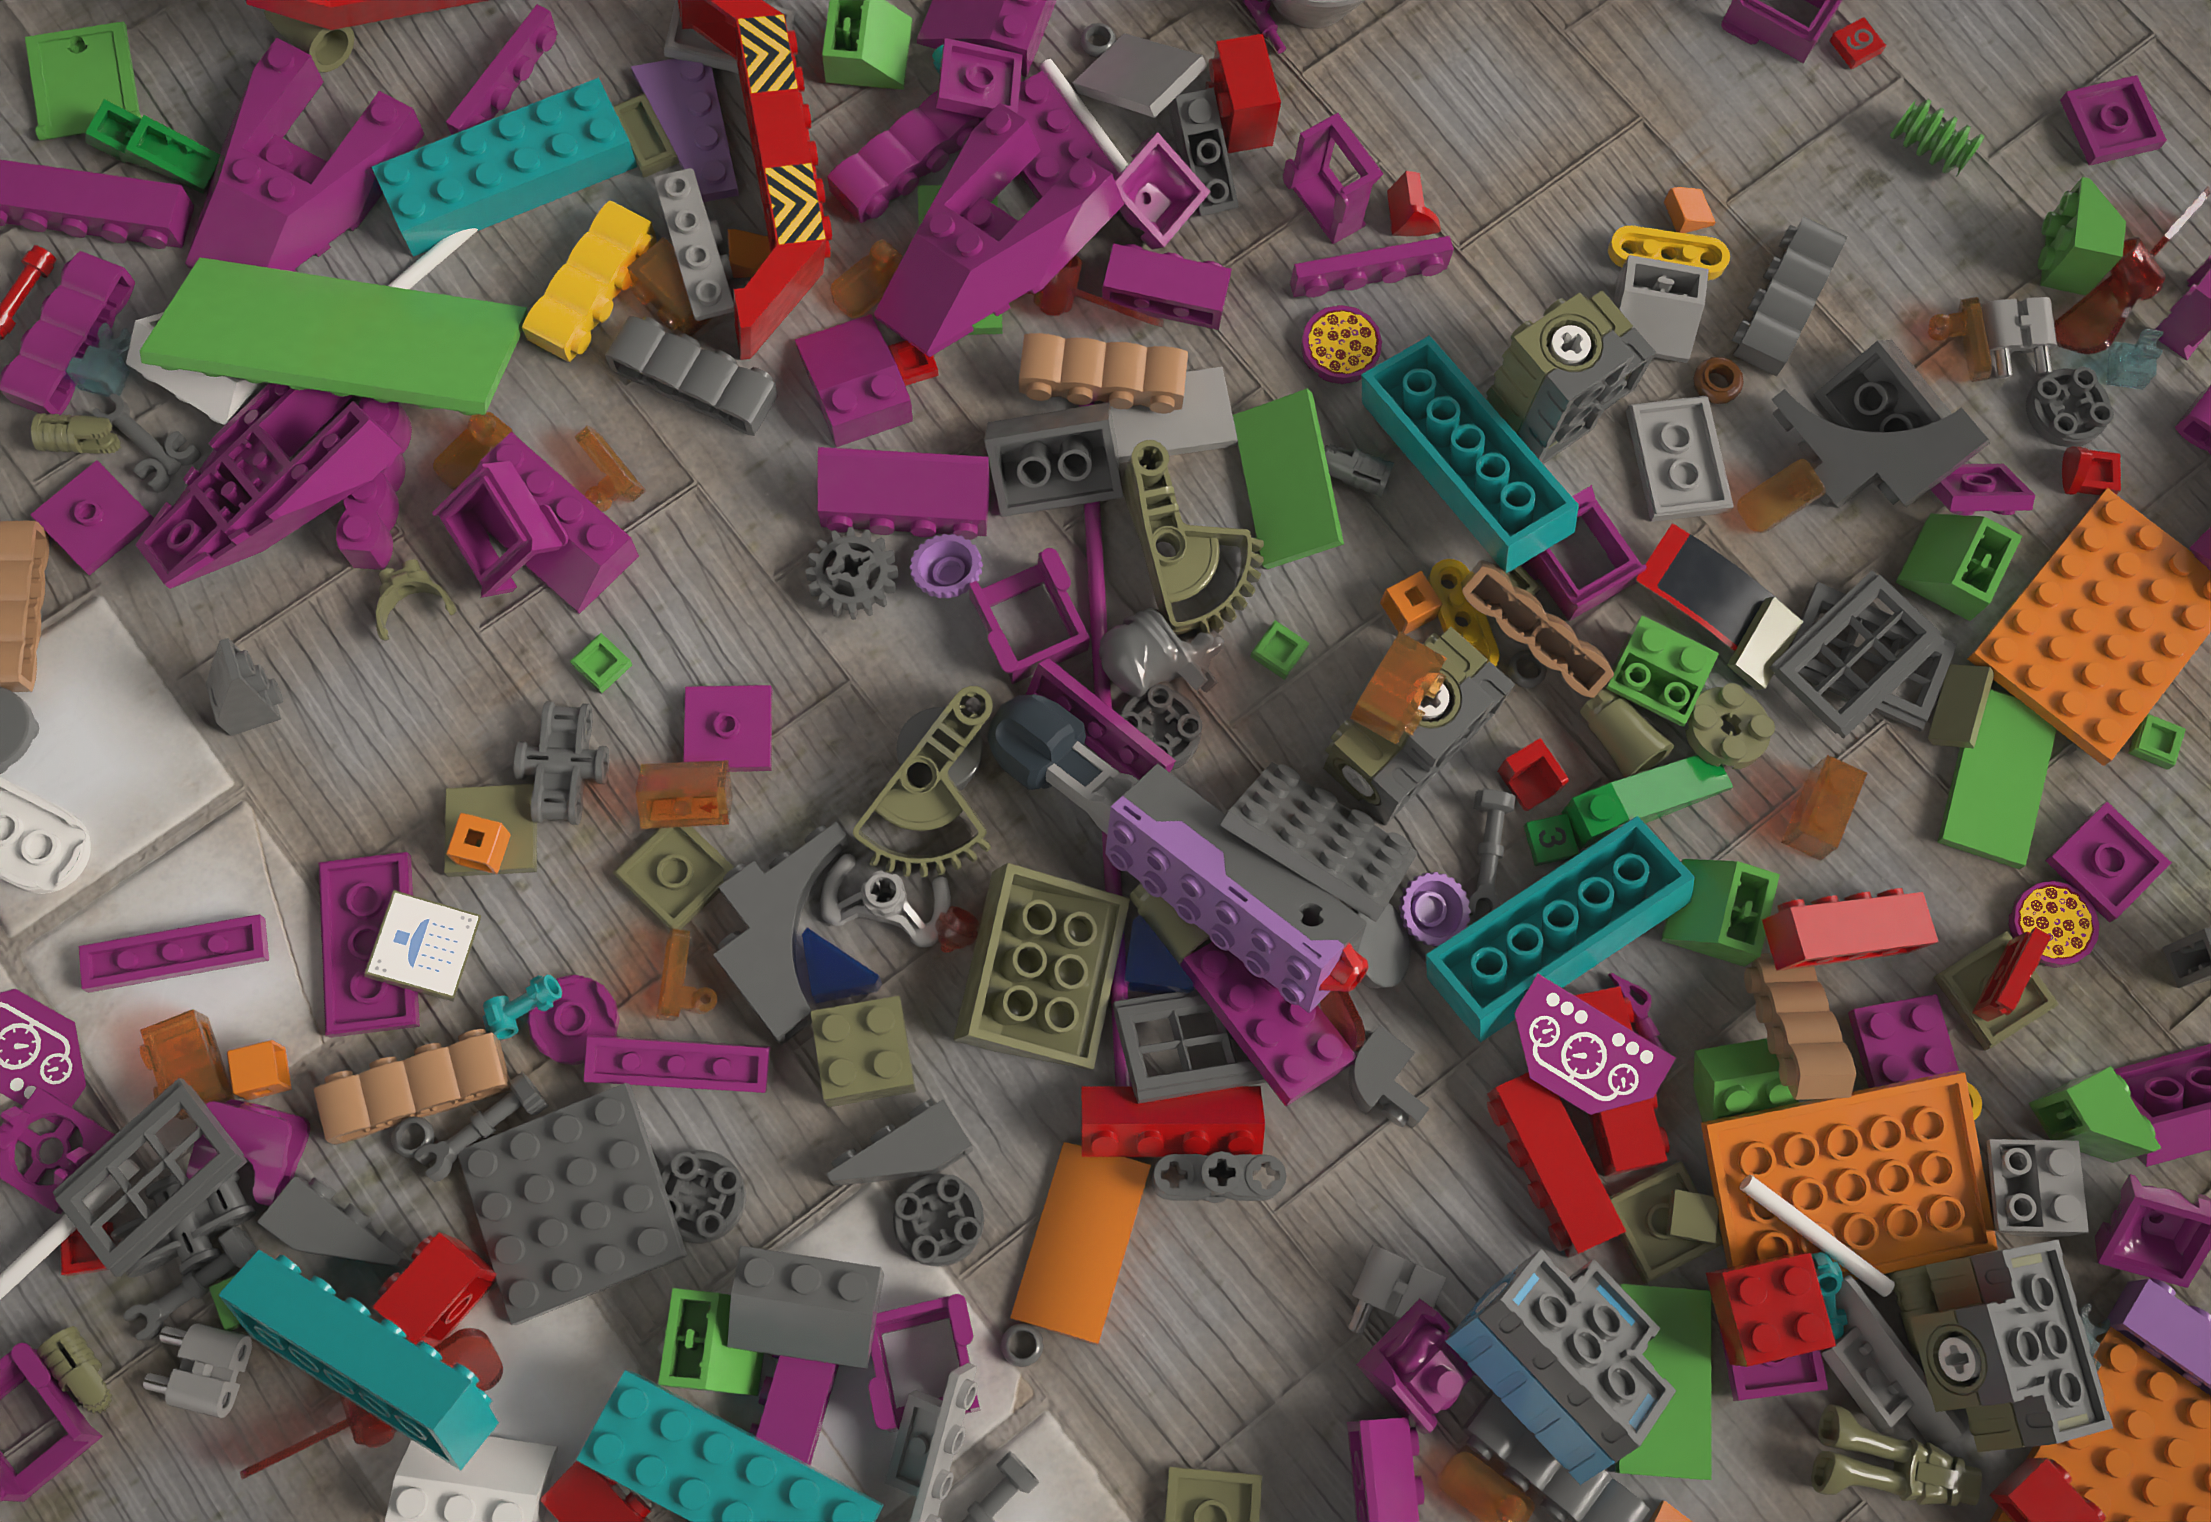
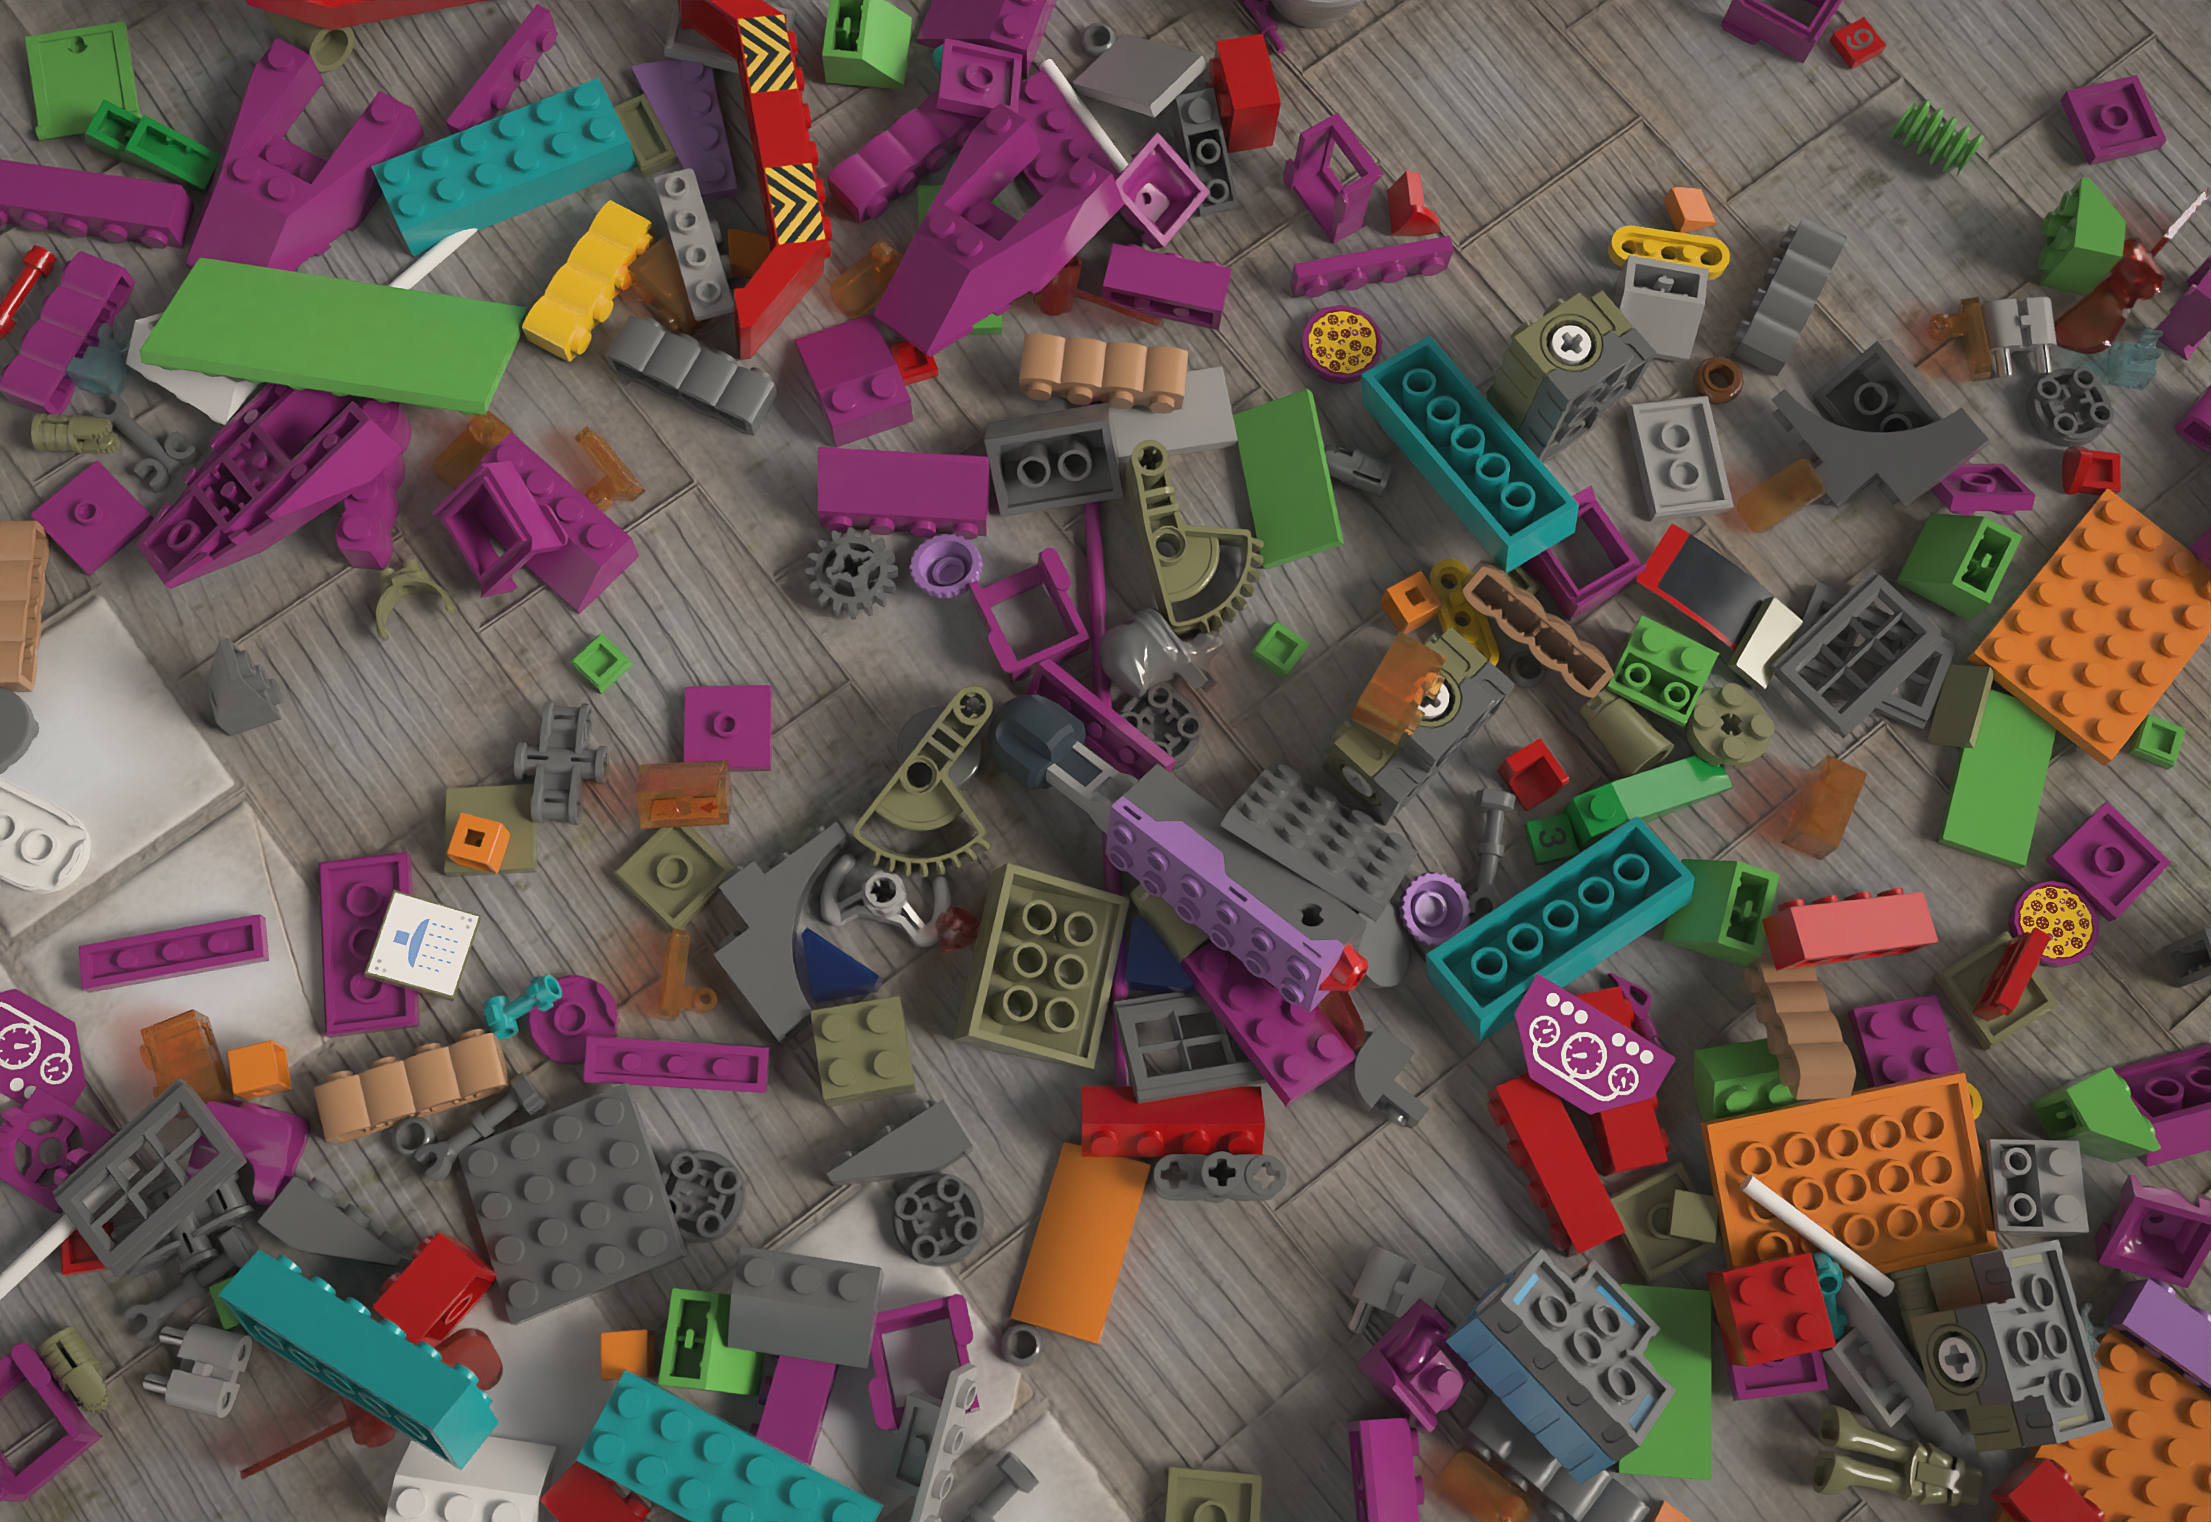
(627, 1351): none -> orange piece

